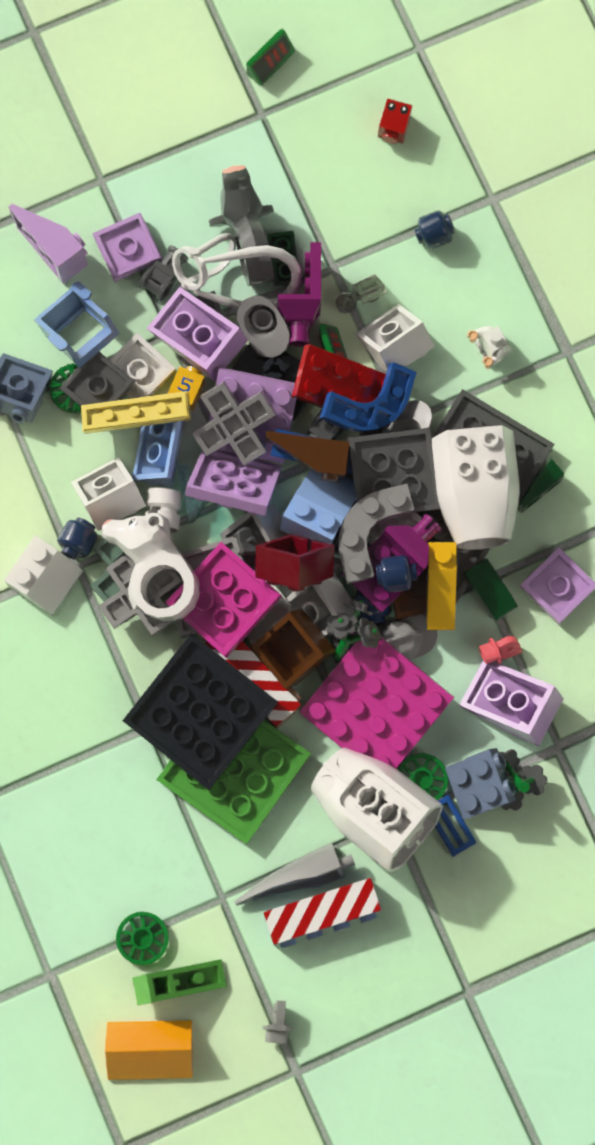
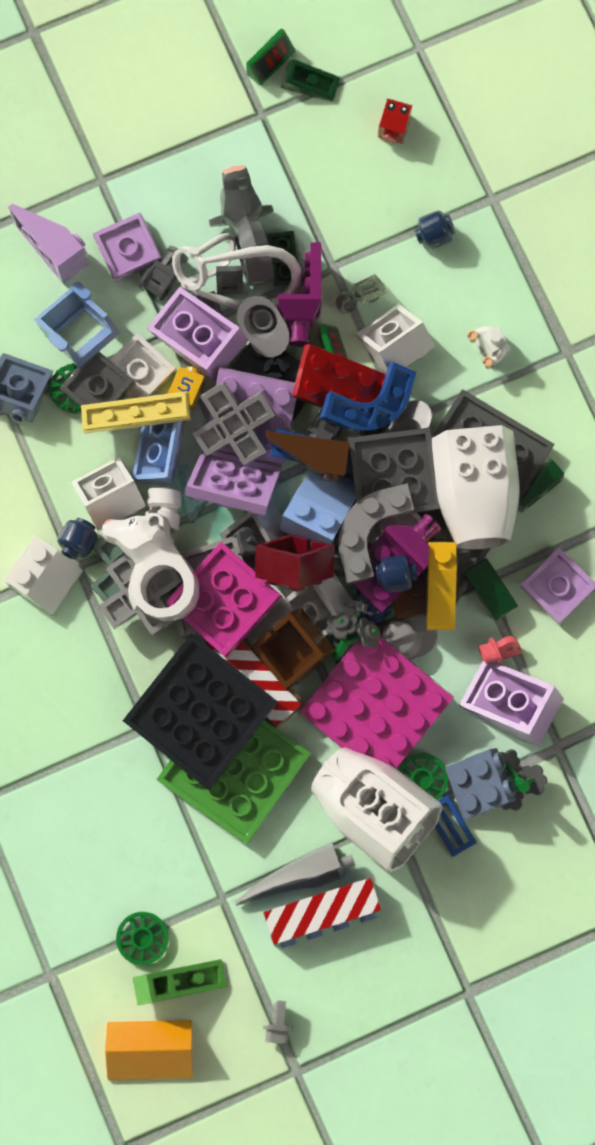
(229, 280): none -> dark grey plate
(309, 80): none -> dark green slope

